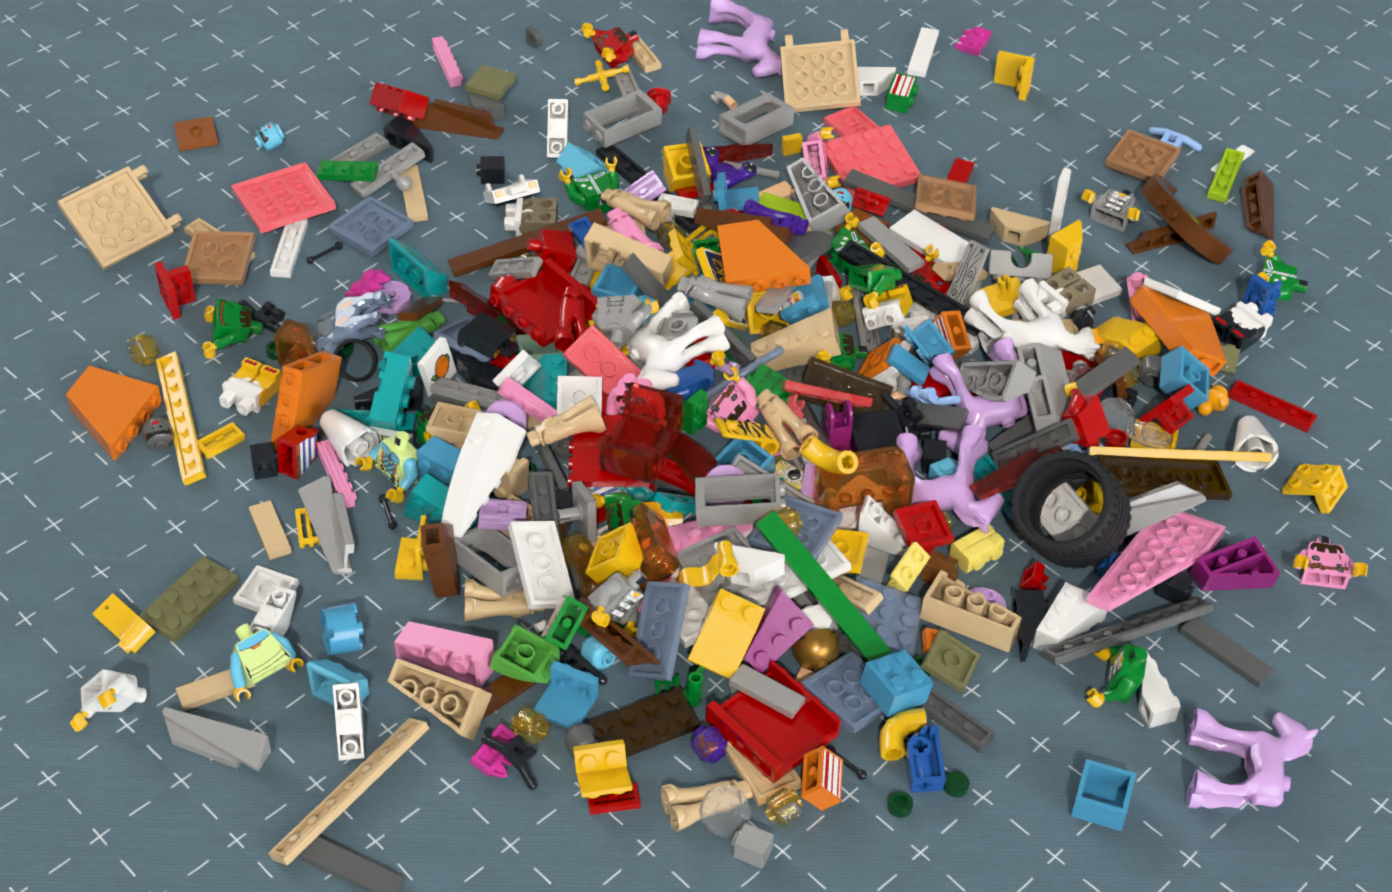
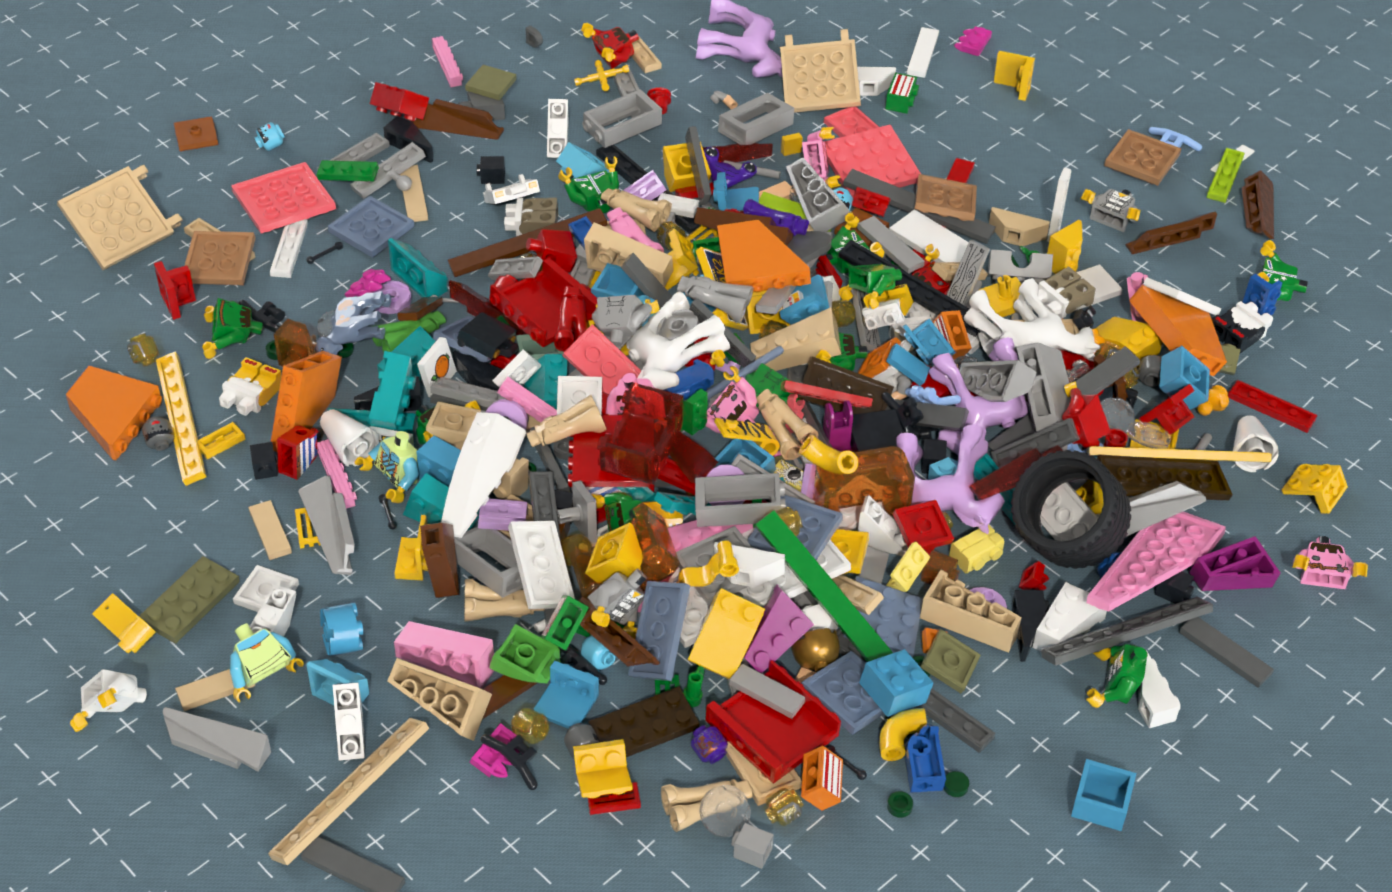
(374, 361): black tyre -> none
(1161, 196): reddish brown arch -> none
(1263, 761): lavender animal -> none

